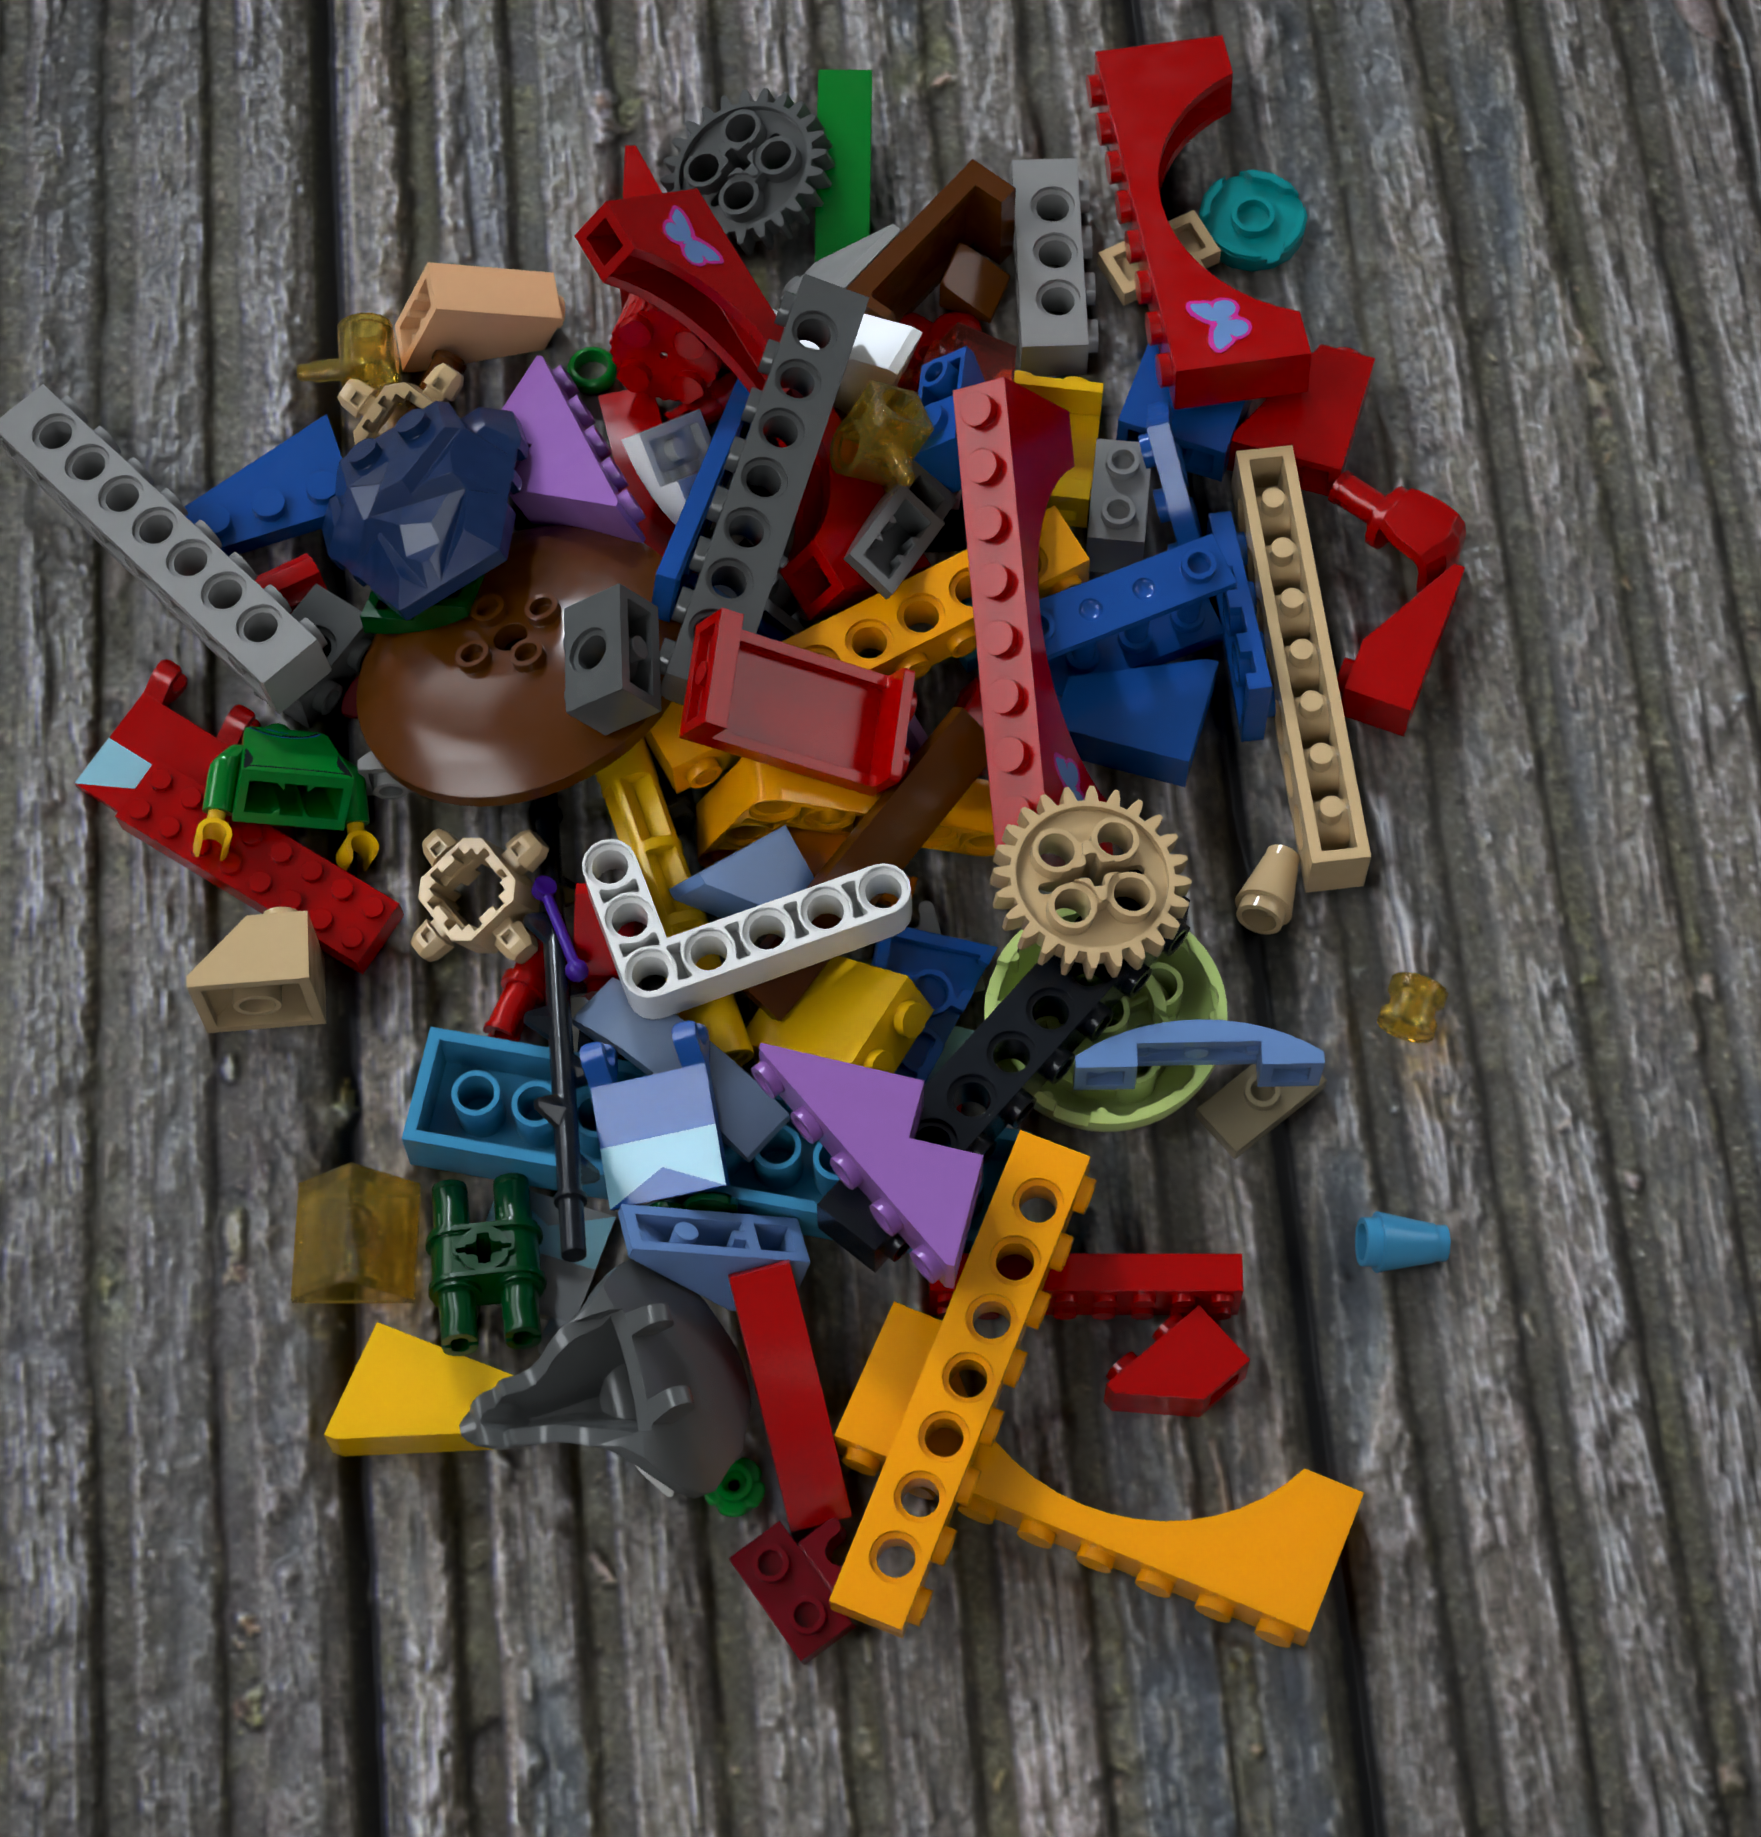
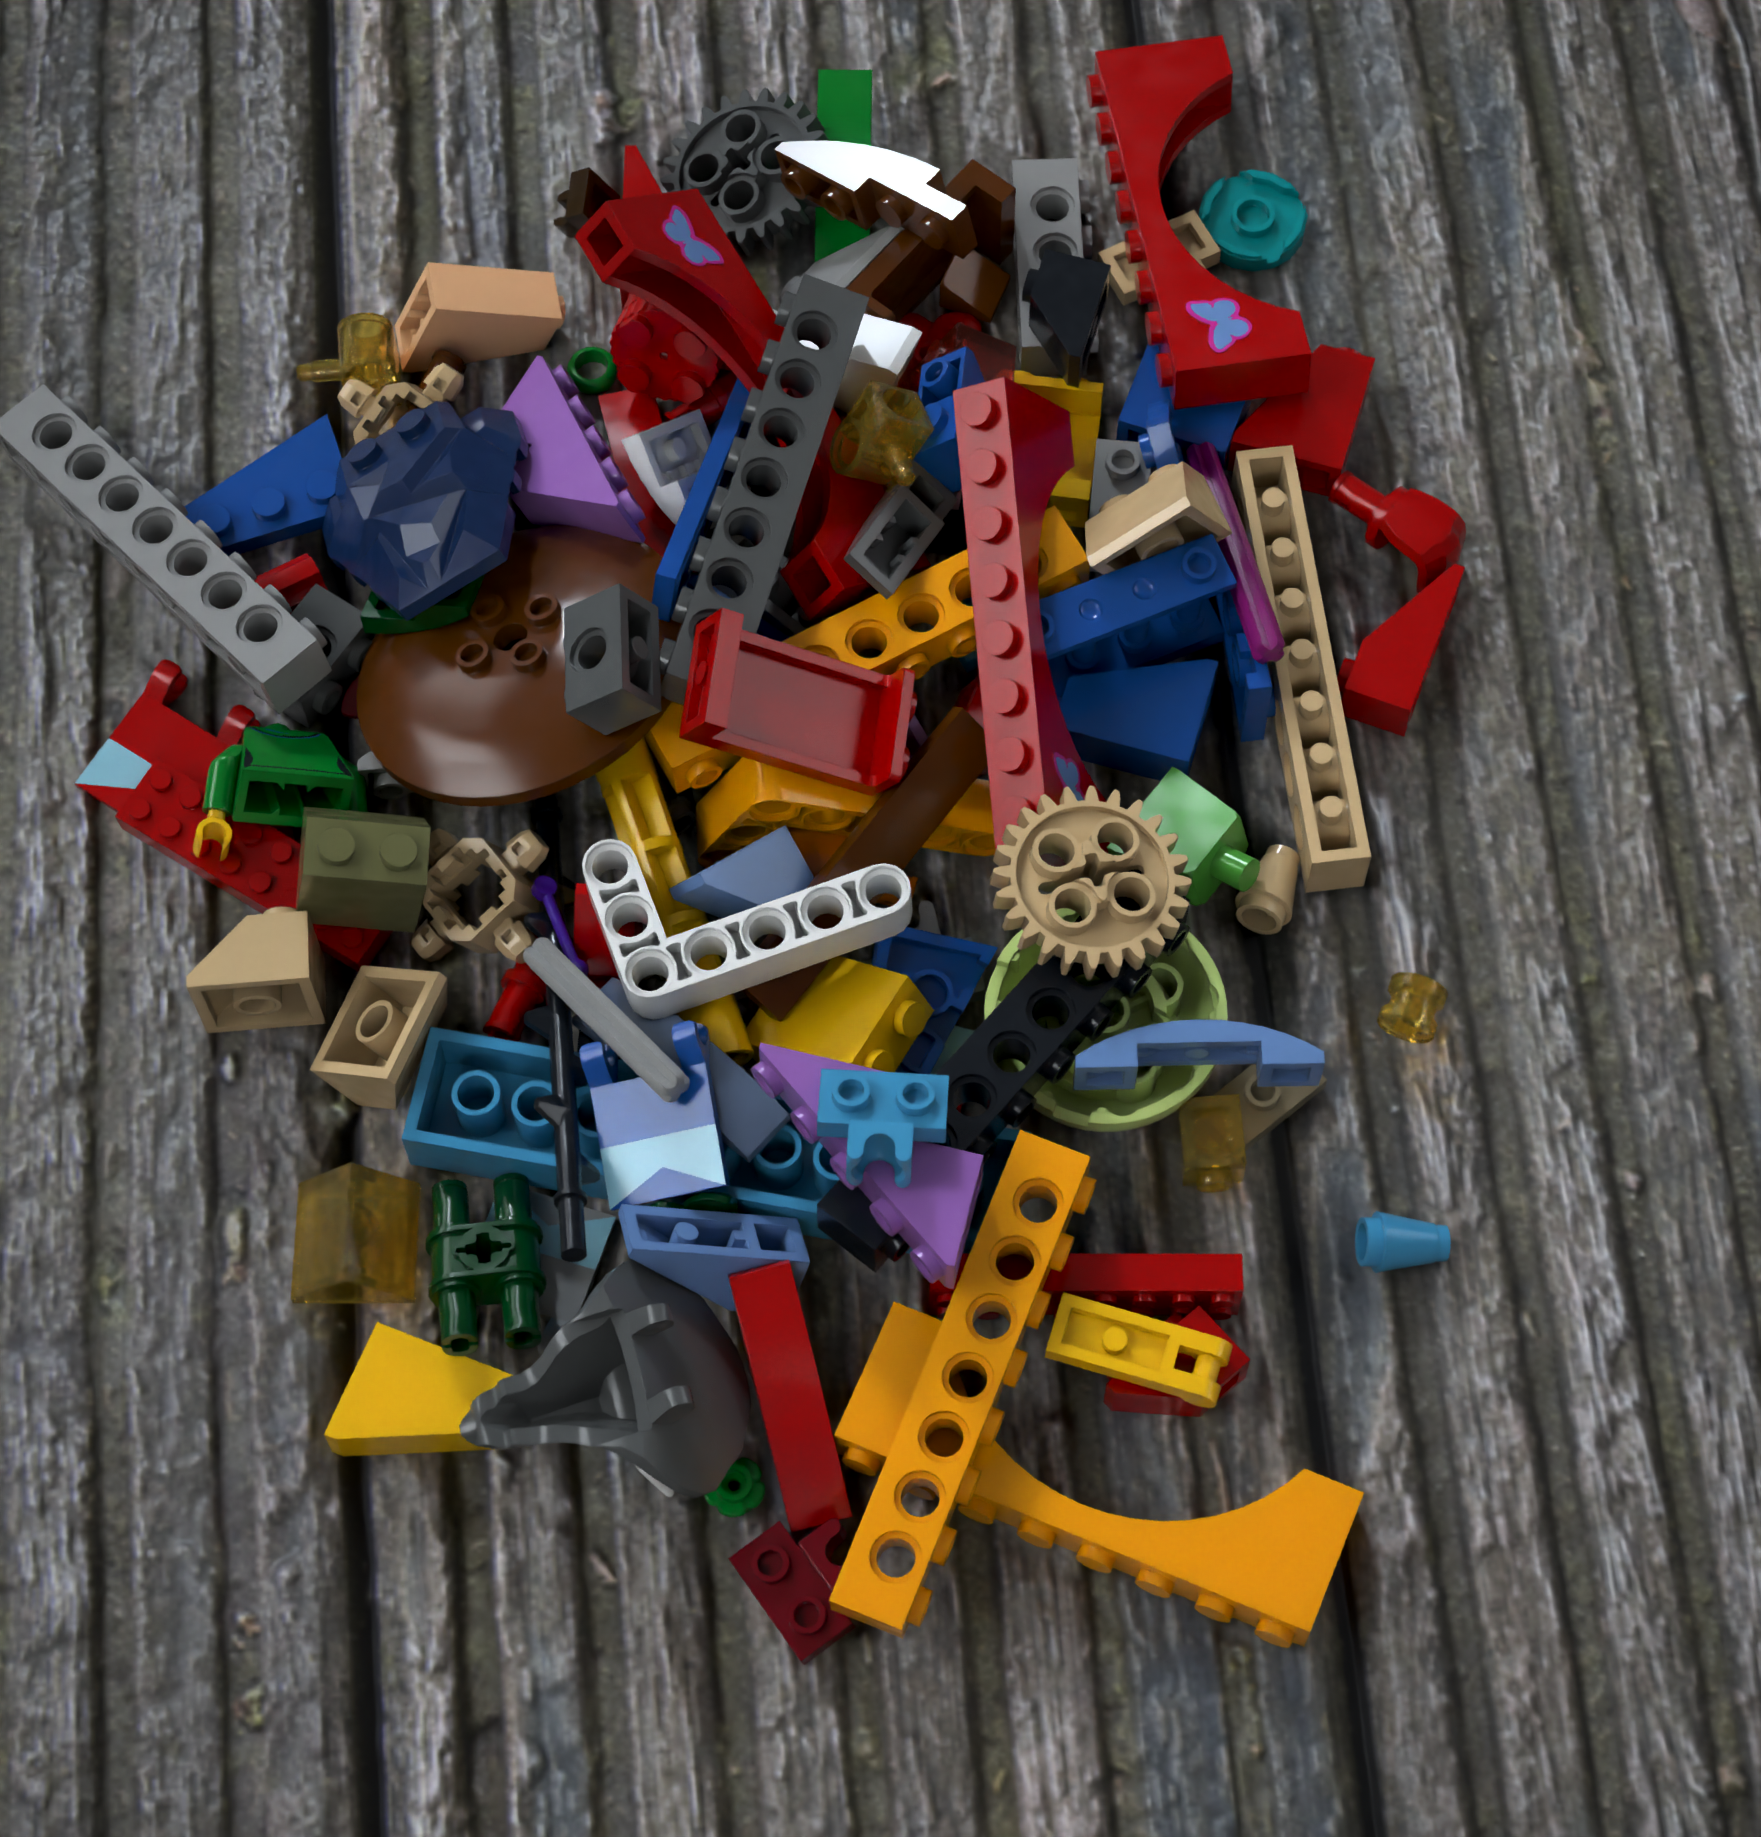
(363, 868): none -> olive slope
(381, 1034): none -> tan slope
(582, 200): none -> dark brown tile
(606, 1020): none -> light grey axle
(874, 183): none -> reddish brown slope
(882, 1116): none -> dark azure plate
(1066, 308): none -> black slope
(1137, 1349): none -> yellow plate
(1153, 519): none -> tan slope
(1207, 834): none -> bright green torso
(1212, 1142): none -> clear yellow bracket
(1250, 592): none -> magenta axle

